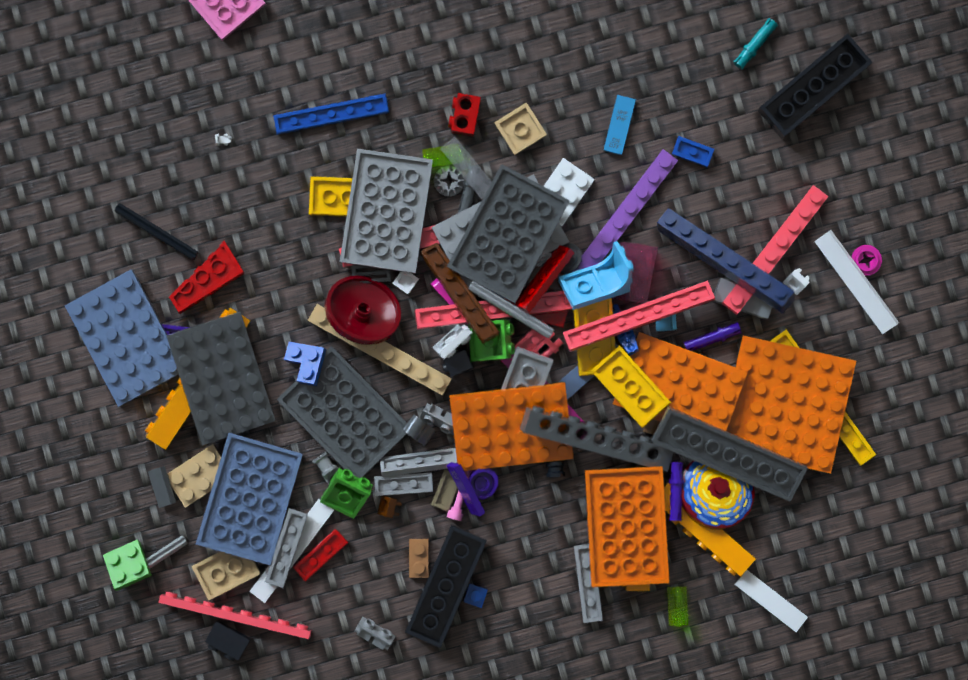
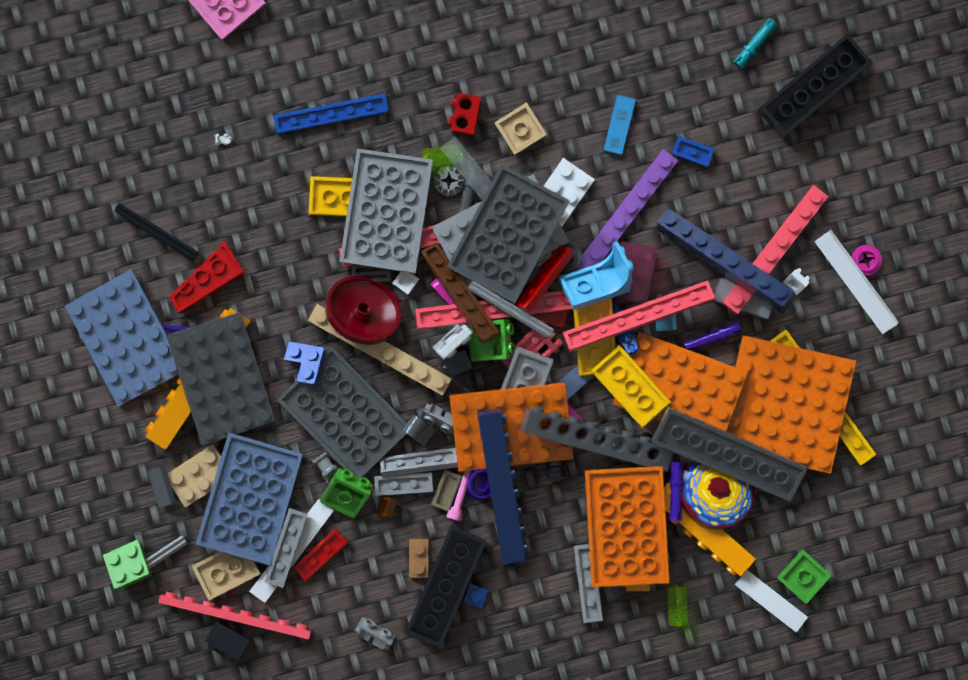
(465, 489): dark purple tile -> none
(501, 485): none -> dark blue brick
(804, 576): none -> bright green plate

